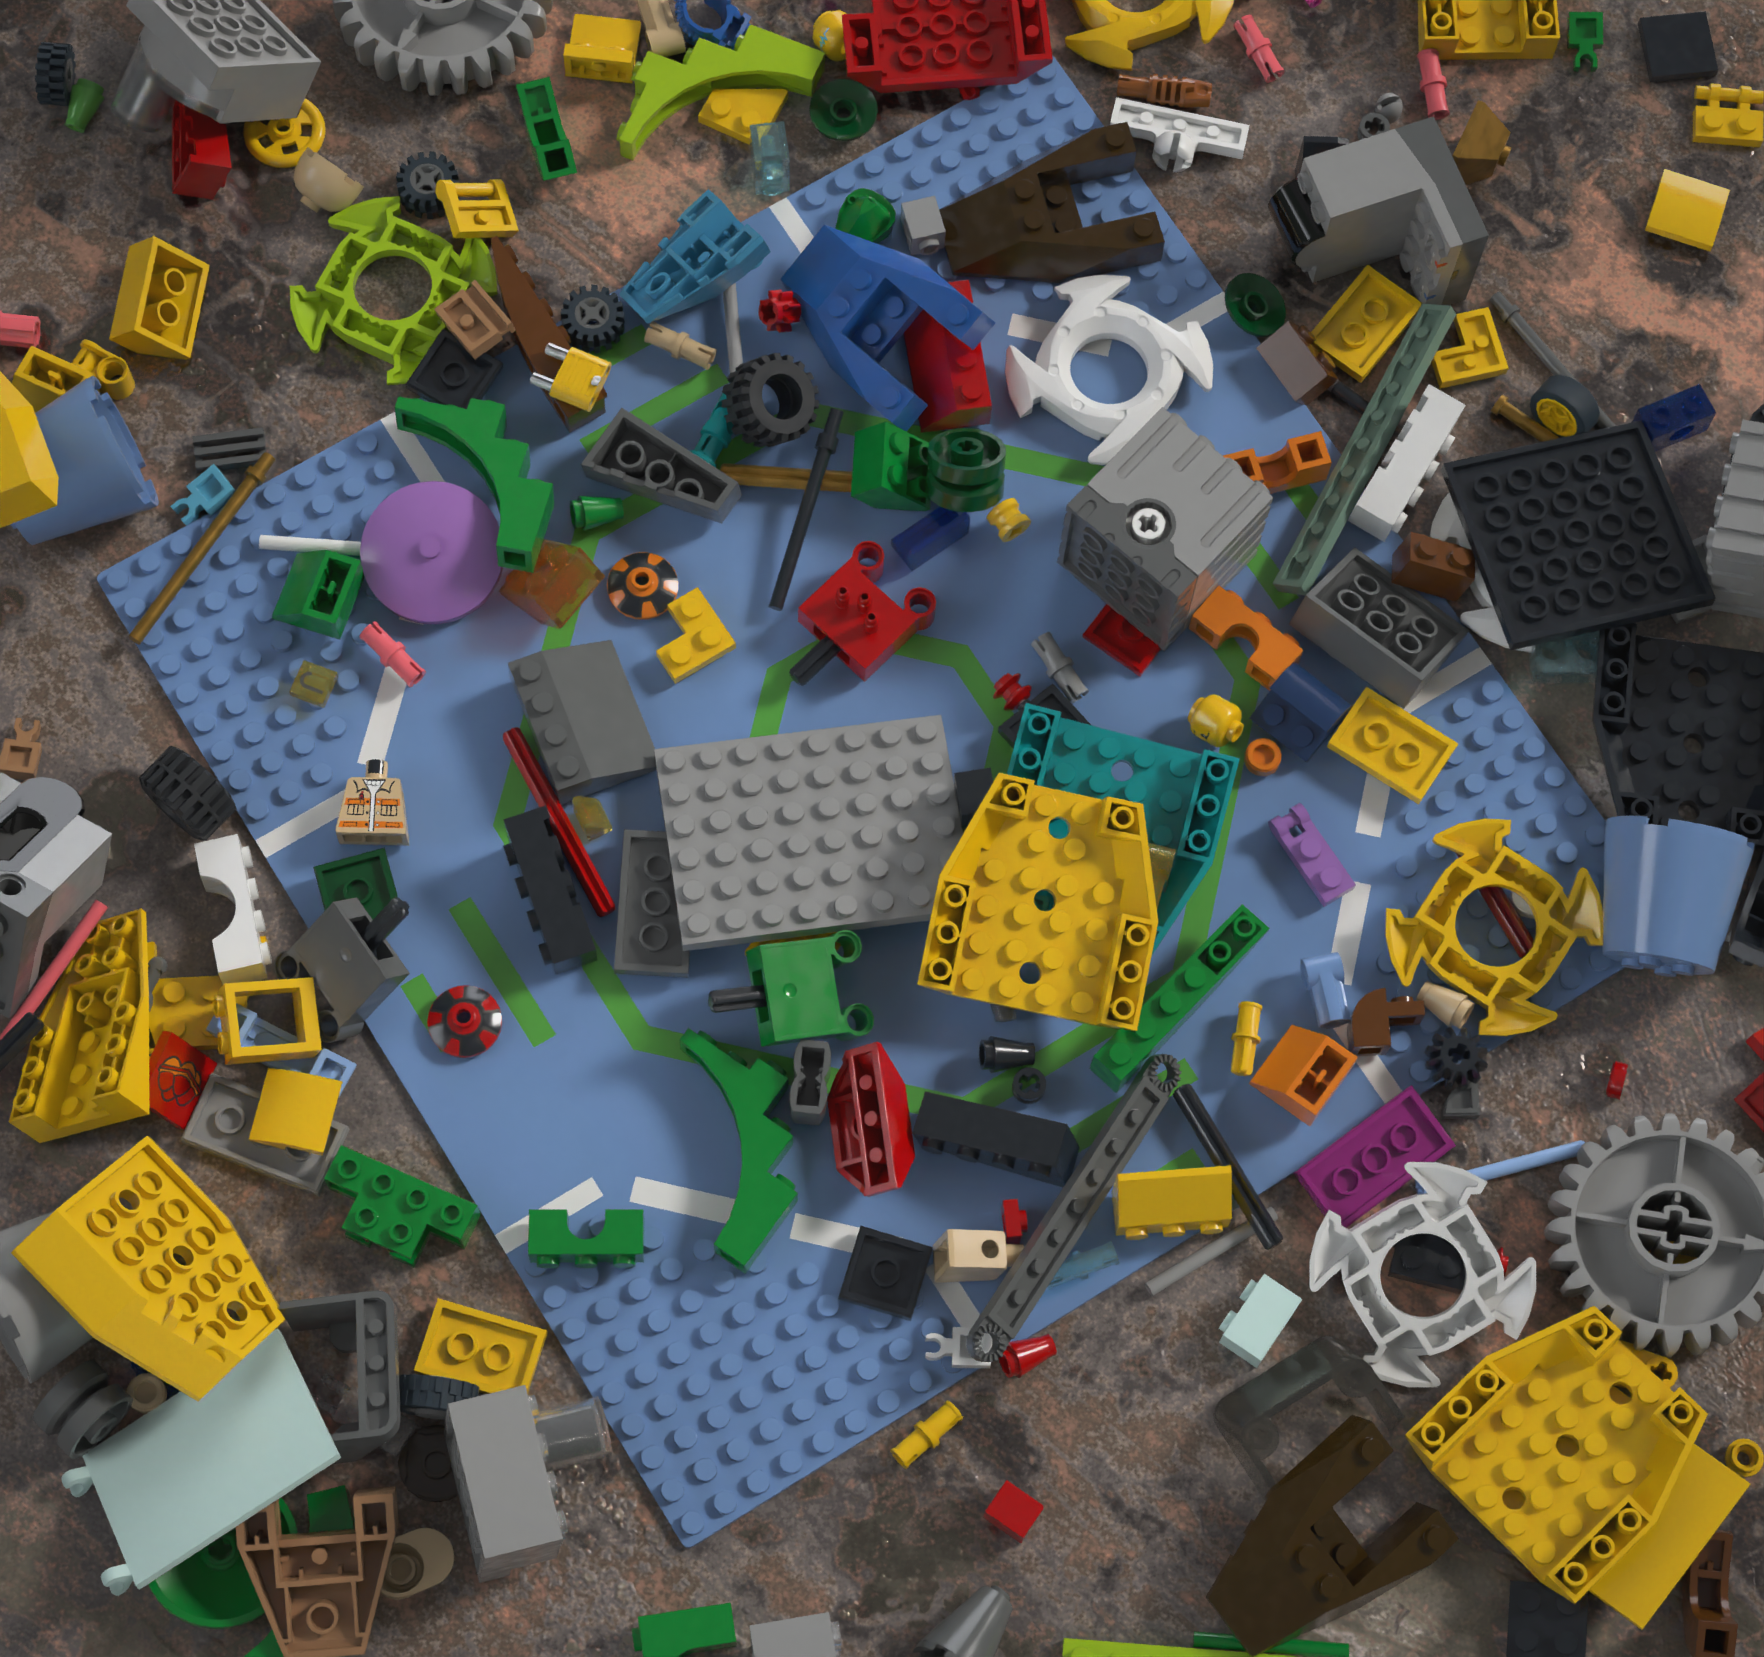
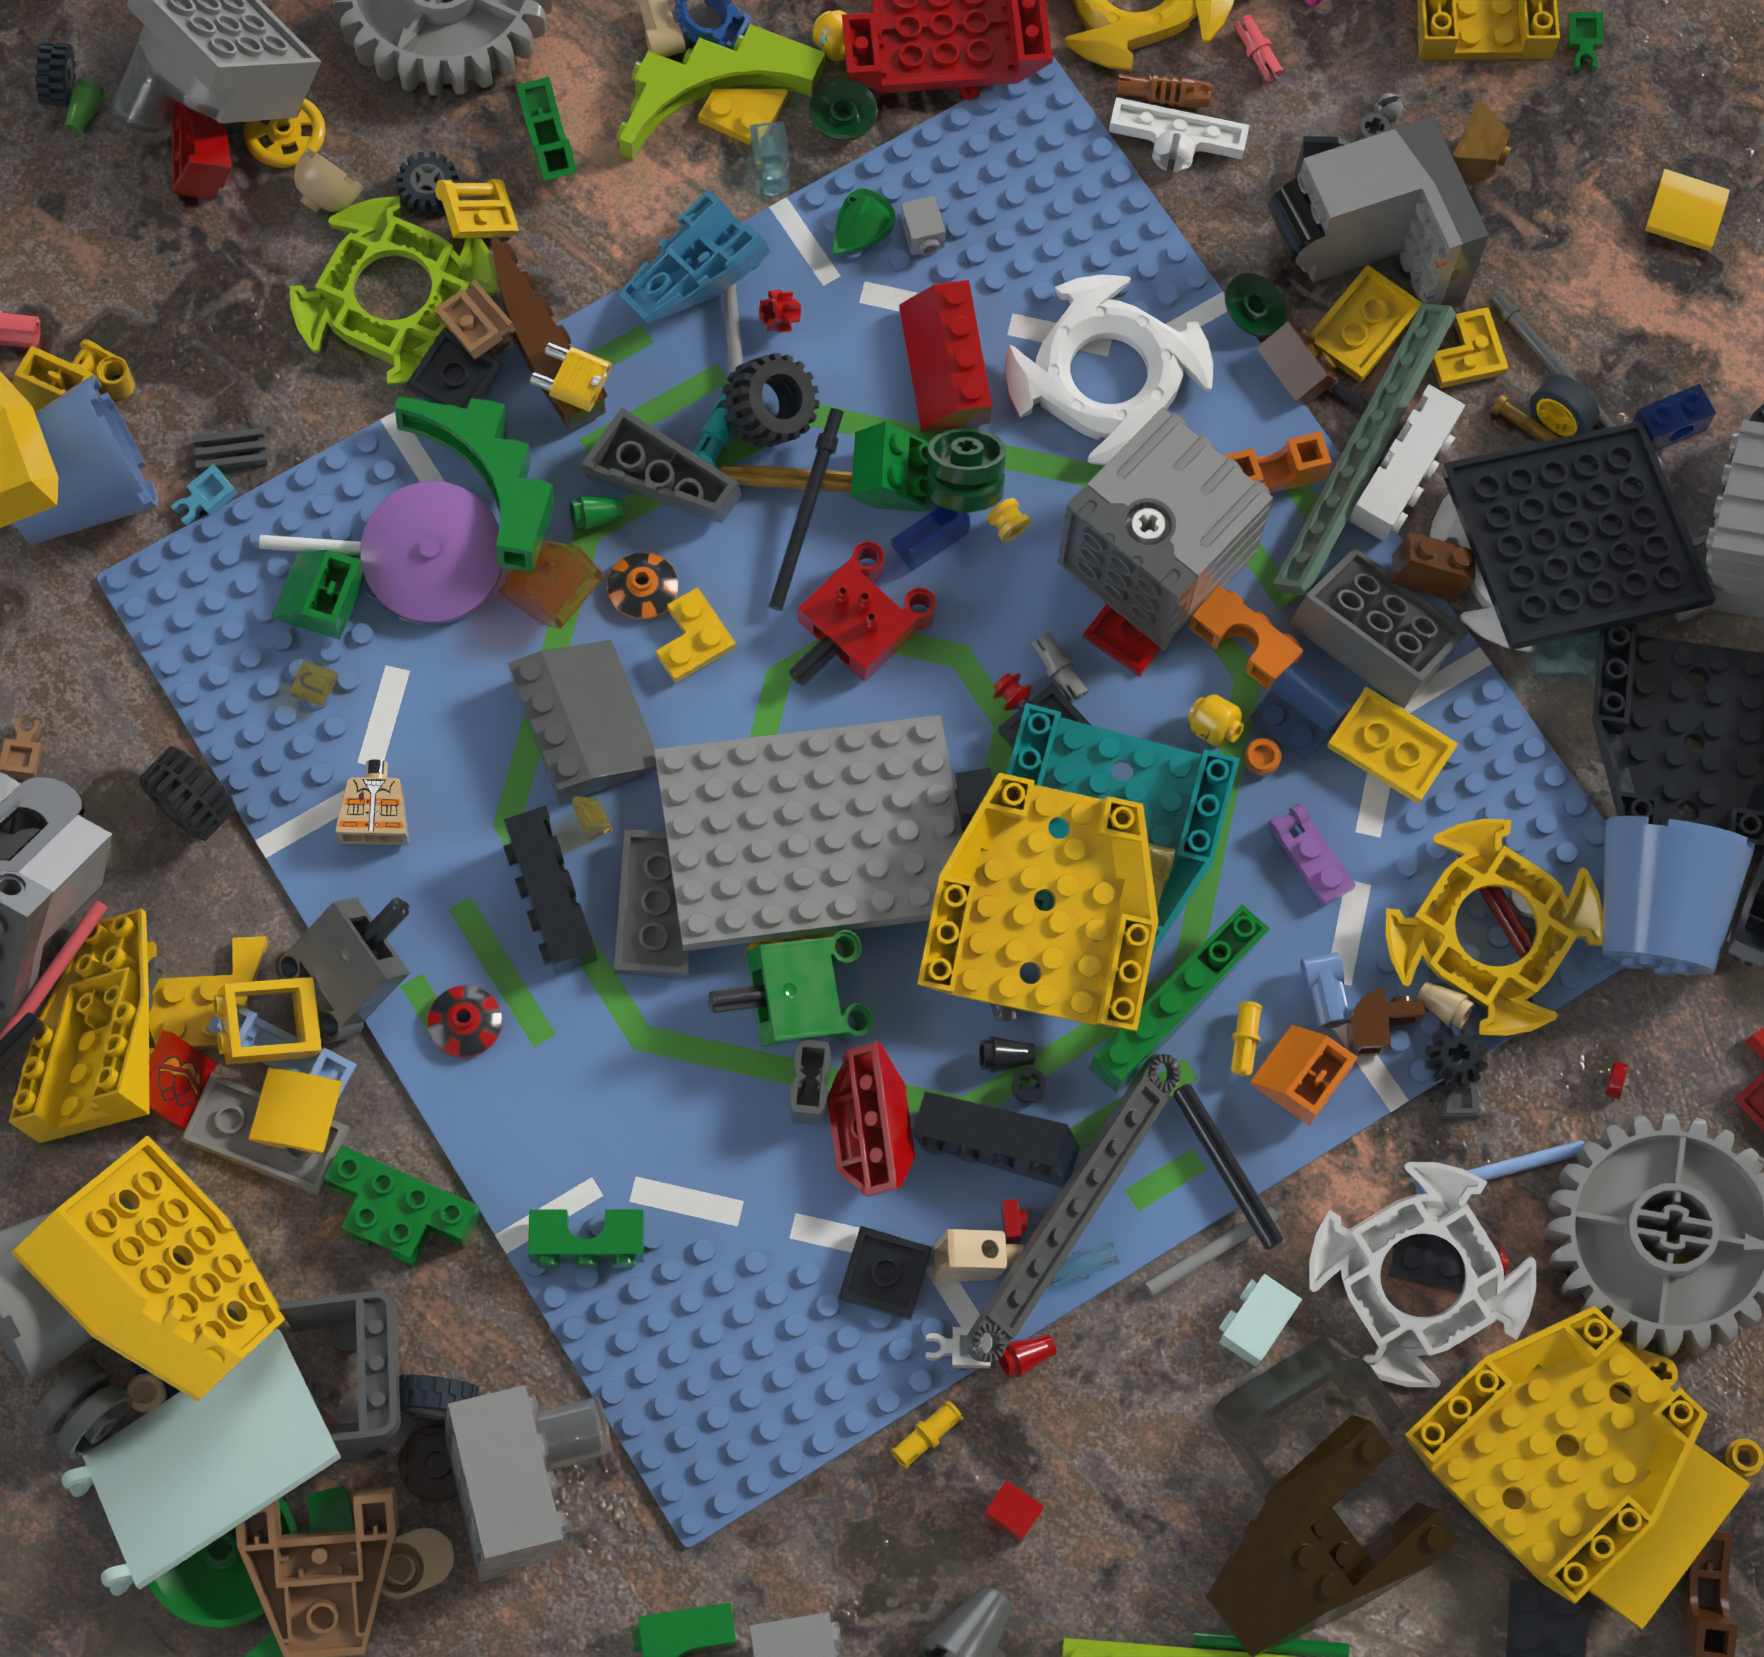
(159, 300): yellow slope -> none
(239, 948): white arch -> none
(254, 476): pearl gold bar -> none
(358, 876): dark green plate -> none
(392, 654): coral pin -> none
(480, 1348): yellow plate -> none
(559, 821): red axle -> none
(593, 307): black wheel -> none
(602, 48): yellow bracket -> none
(680, 345): tan pin -> none
(751, 1097): green arch -> none
(860, 304): blue wedge -> none
(1030, 225): dark brown wedge -> none
(1172, 1202): yellow slope -> none
(1371, 1157): magenta tile -> none
(1433, 83): coral pin -> none
(1677, 46): black tile -> none
(1728, 125): yellow plate -> none

